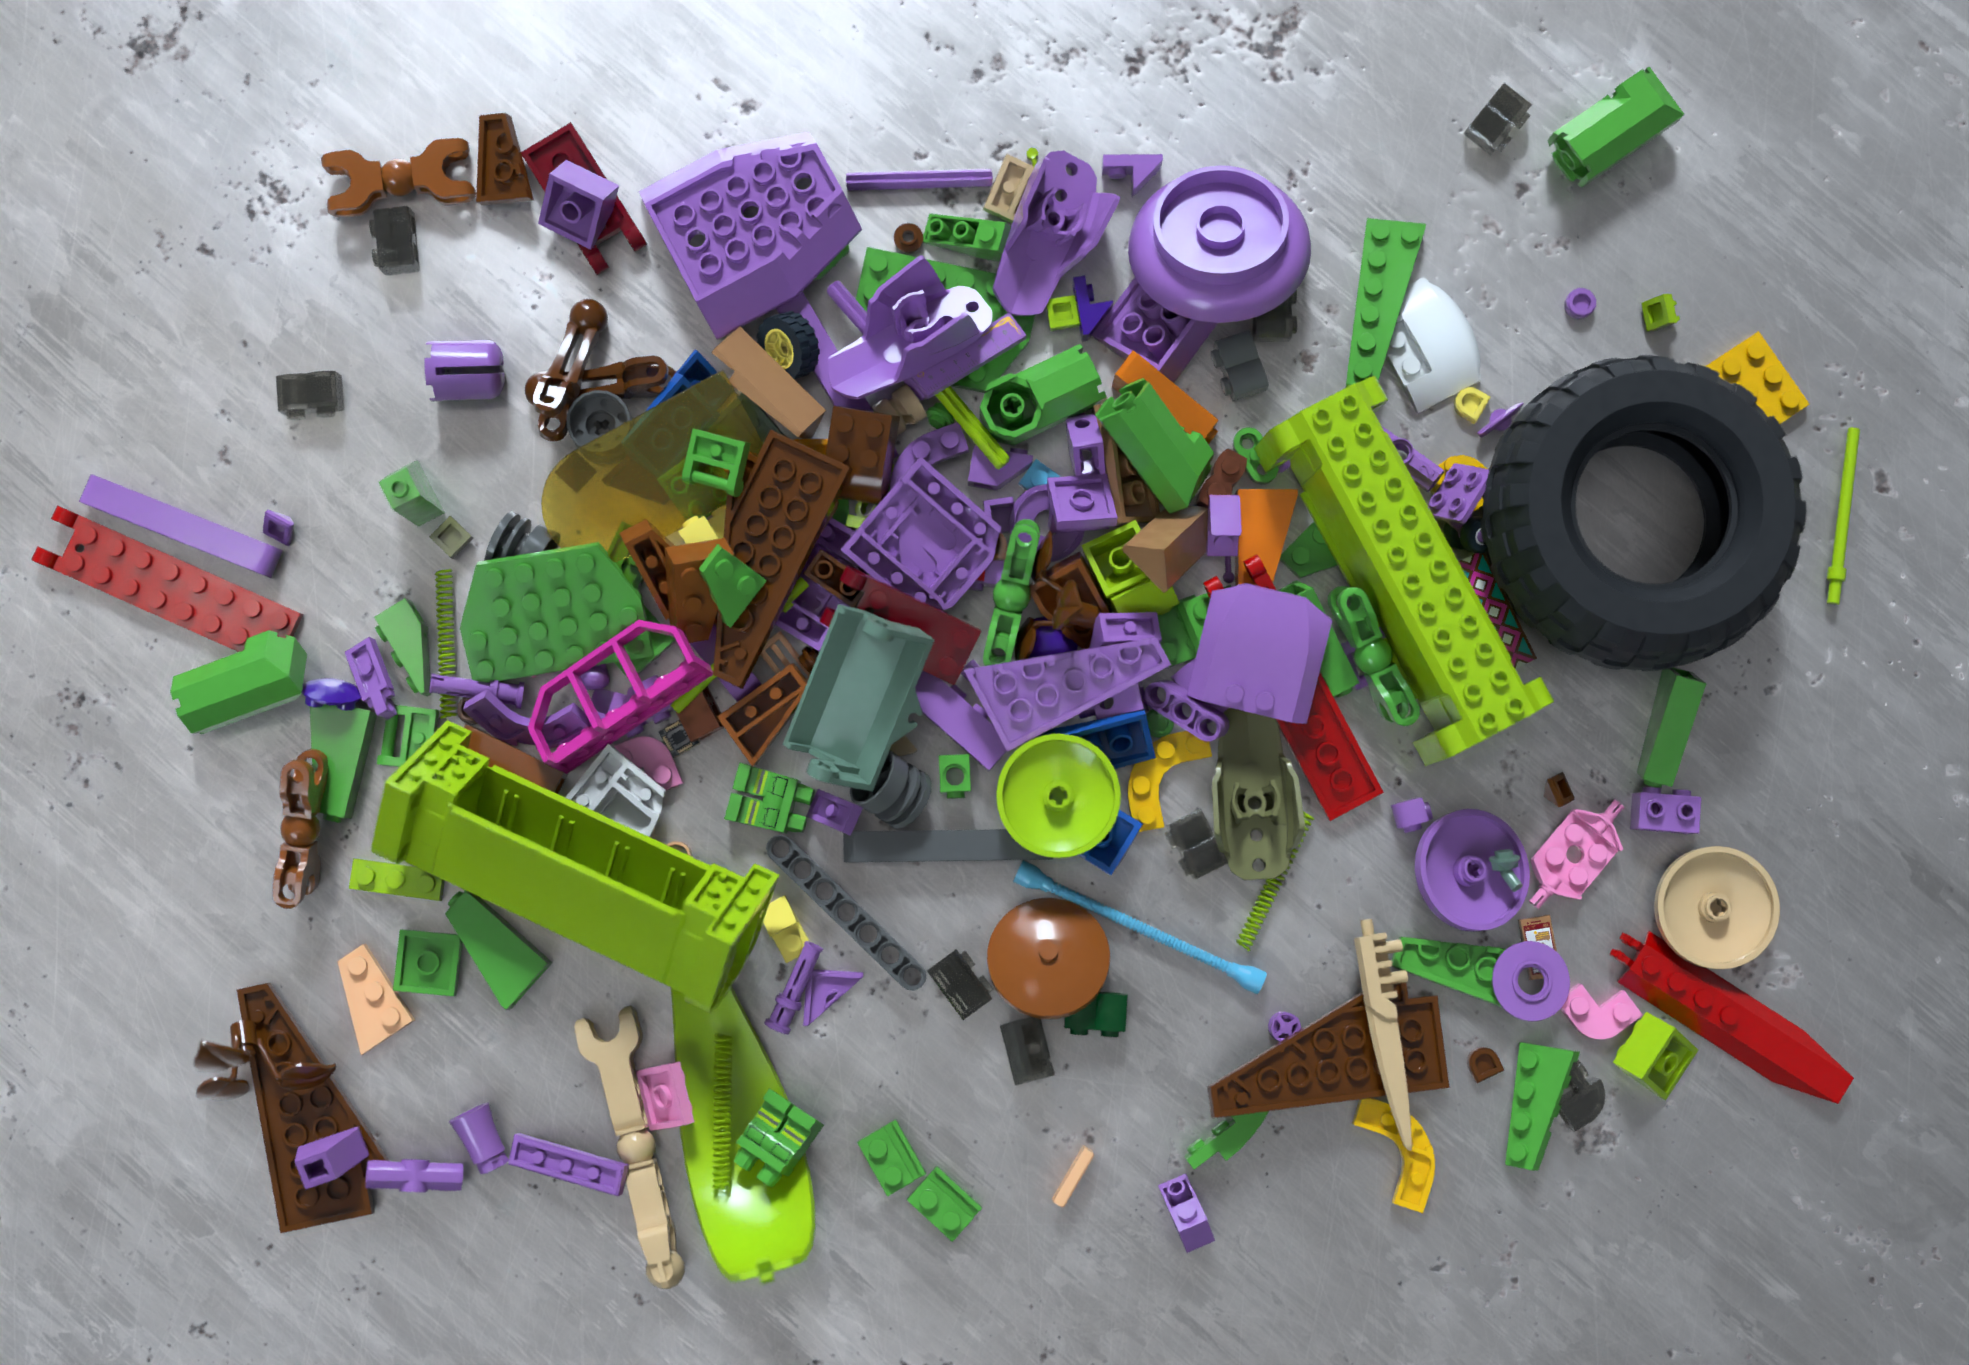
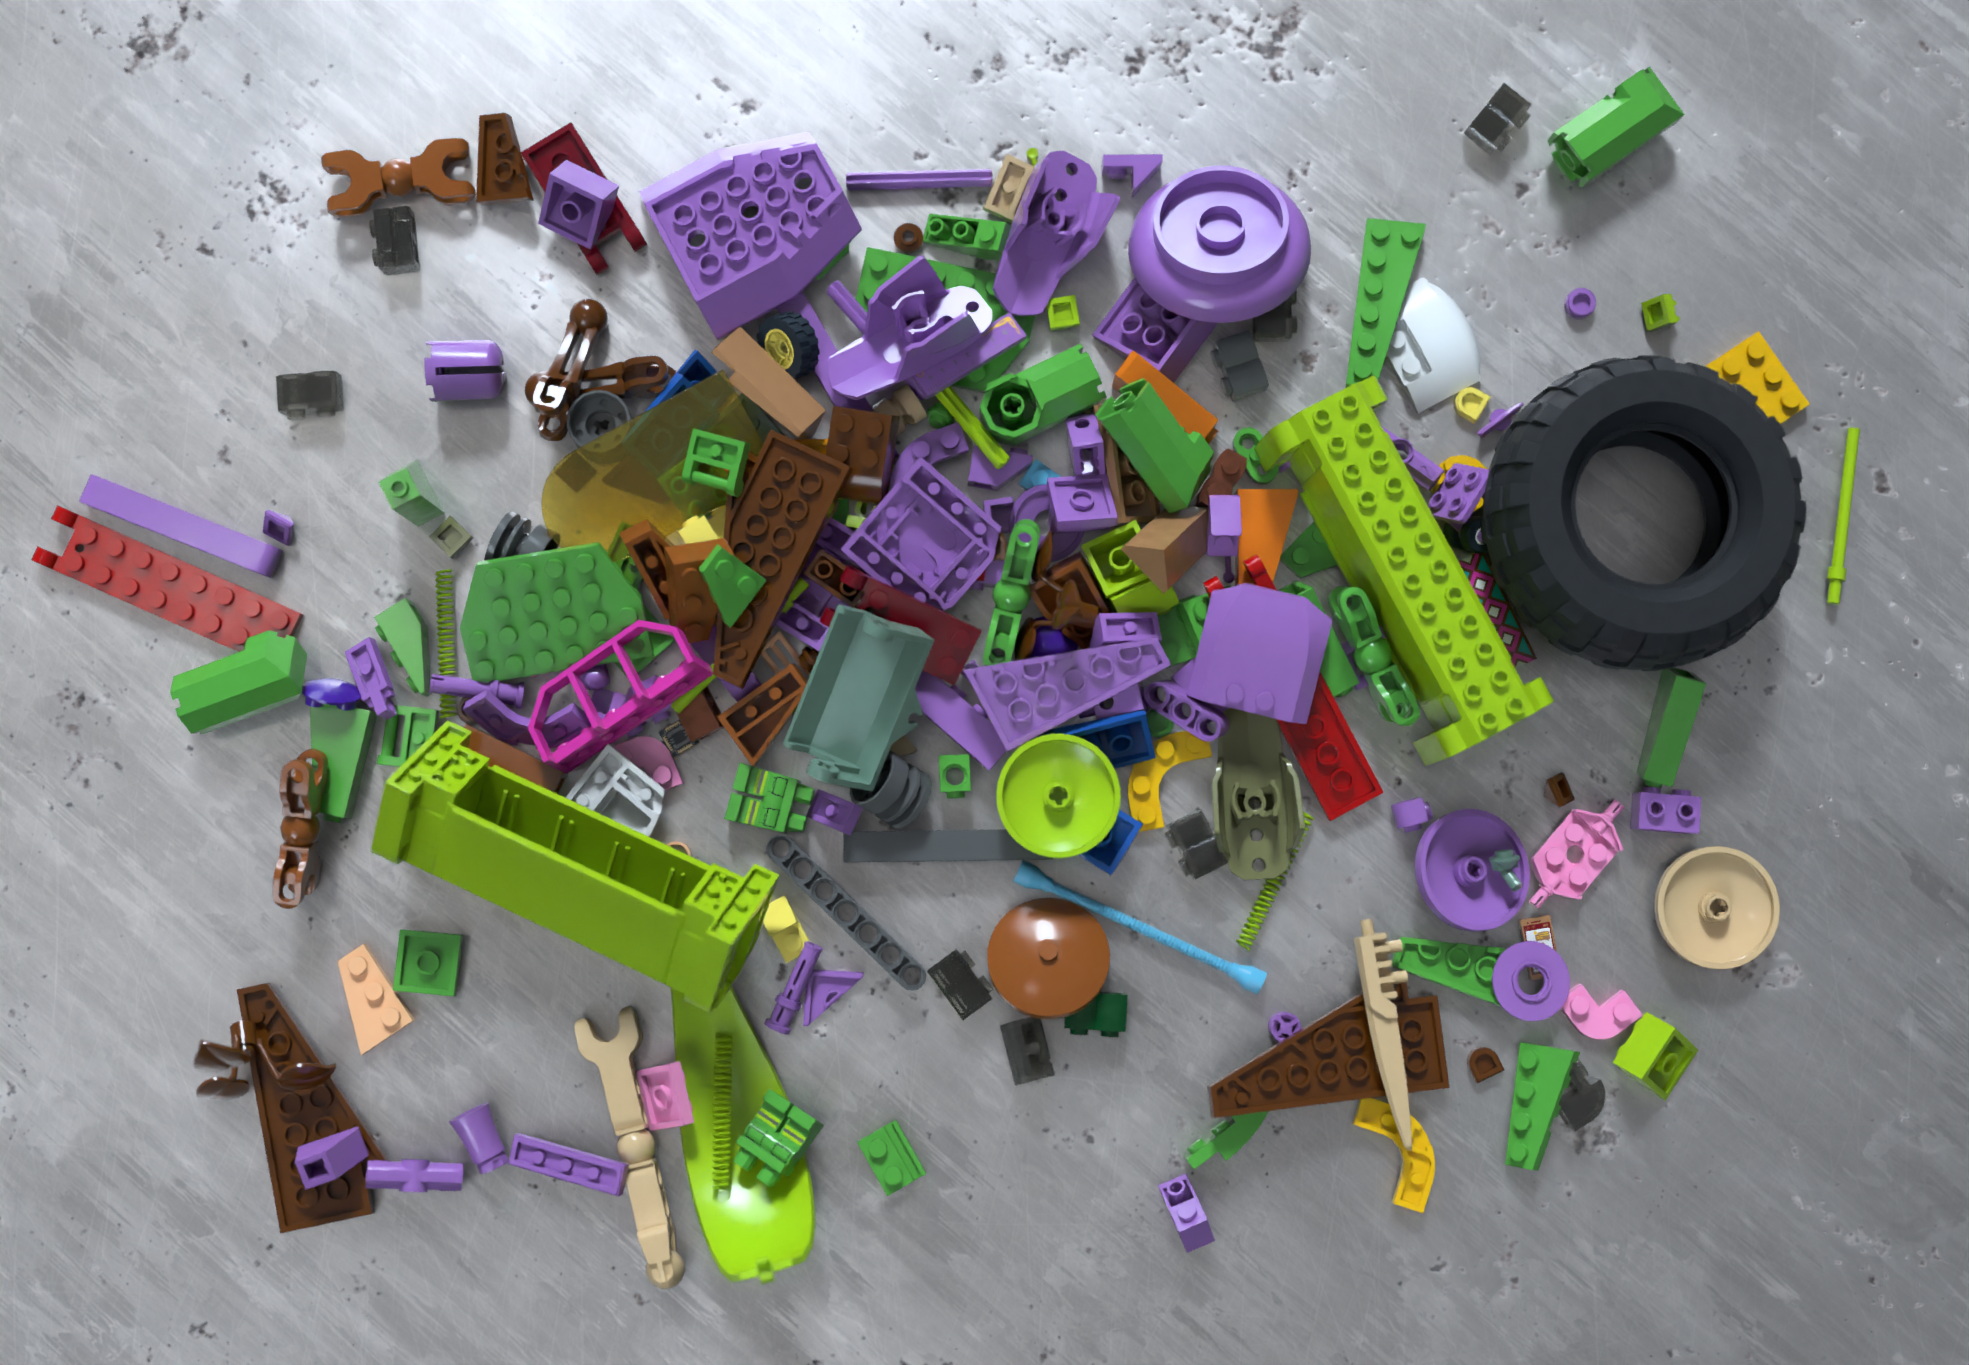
(395, 880): lime plate -> none
(499, 950): bright green slope -> none
(944, 1203): bright green plate -> none
(1073, 1176): light nougat tile -> none
(1089, 314): dark purple slope -> none
(1730, 1019): red hinge -> none

